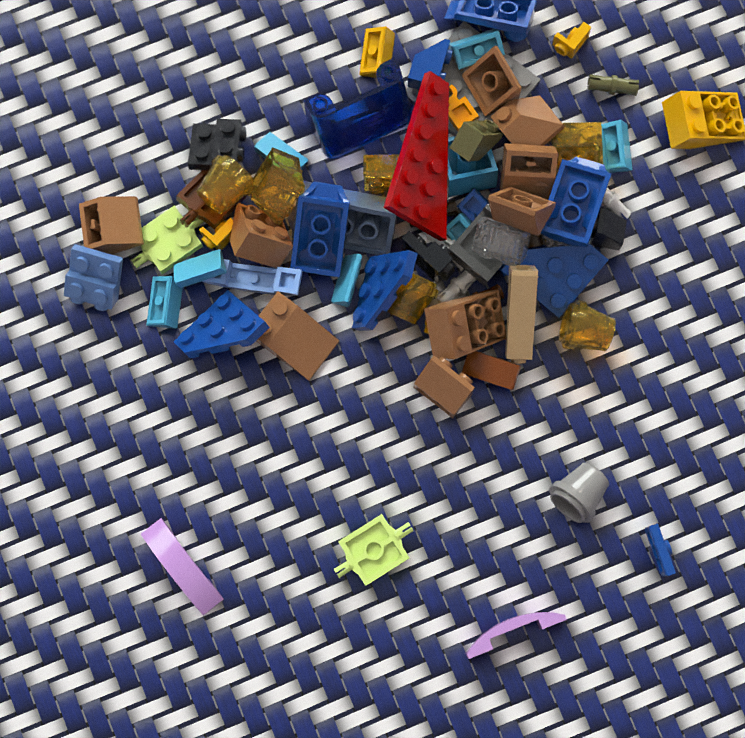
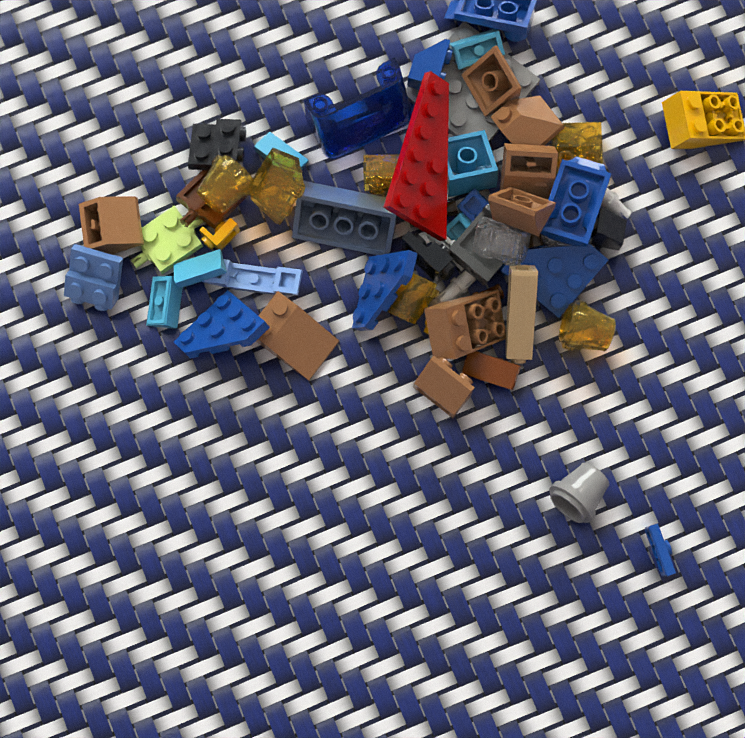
(181, 567): lavender slope -> none
(259, 237): medium nougat slope -> none
(320, 230): blue slope -> none
(346, 283): medium azure slope -> none
(373, 550): yellowish green plate -> none
(376, 49): yellow slope -> none
(460, 110): light orange plate -> none
(475, 139): olive slope -> none
(483, 643): lavender slope -> none
(570, 45): yellow bracket -> none
(613, 84): olive pin -> none
(616, 146): medium azure slope -> none

